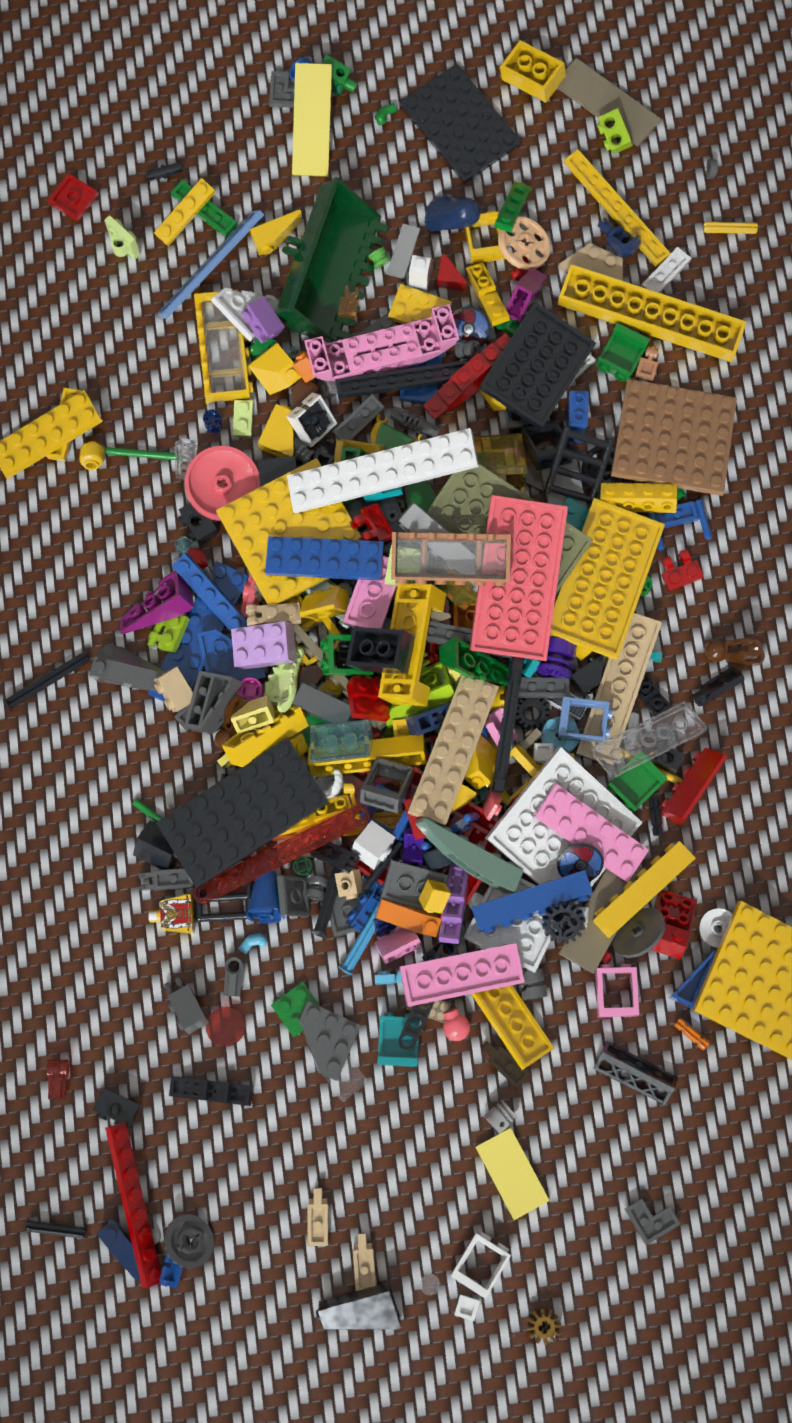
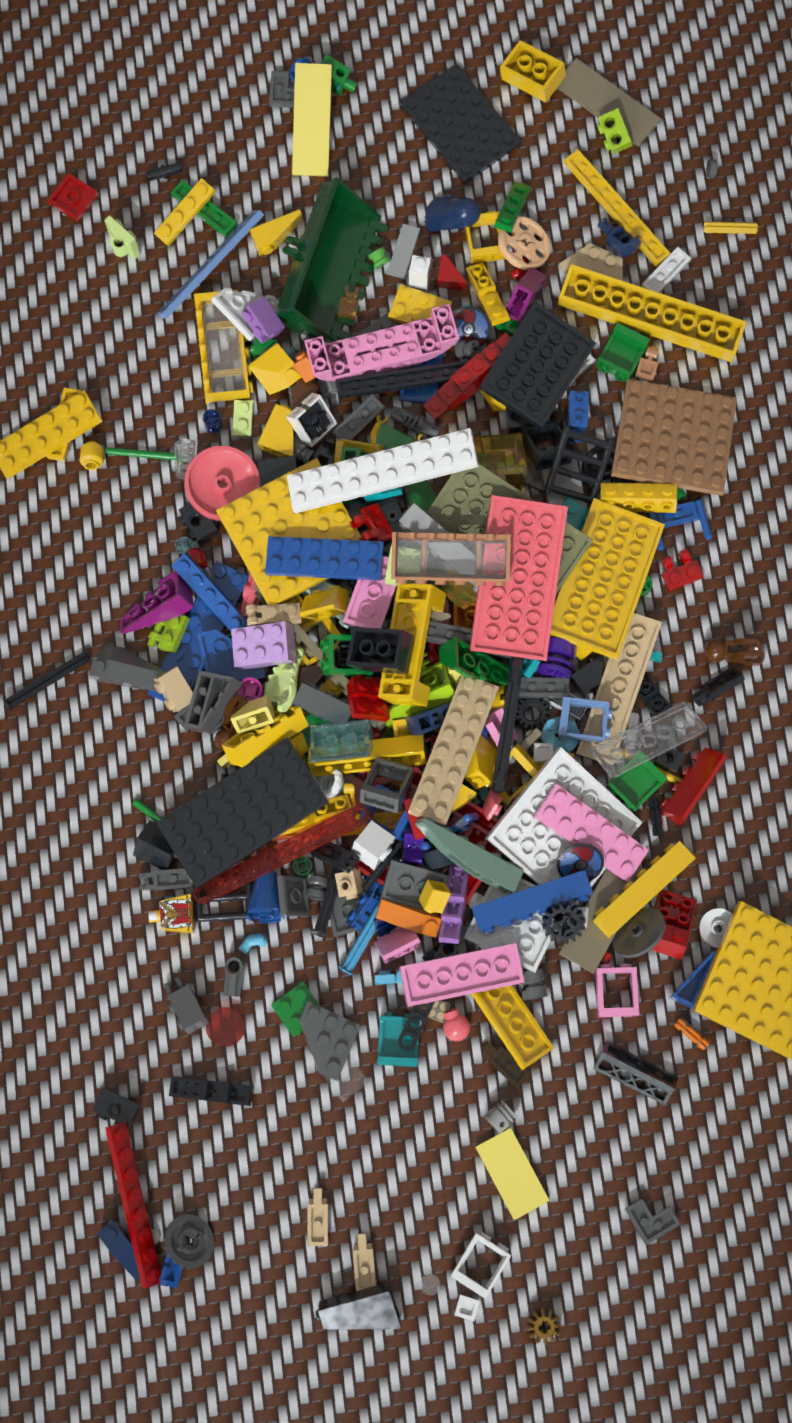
(55, 1229): black axle -> none
(57, 1072): clear red piece -> none
(383, 112): green arm -> none

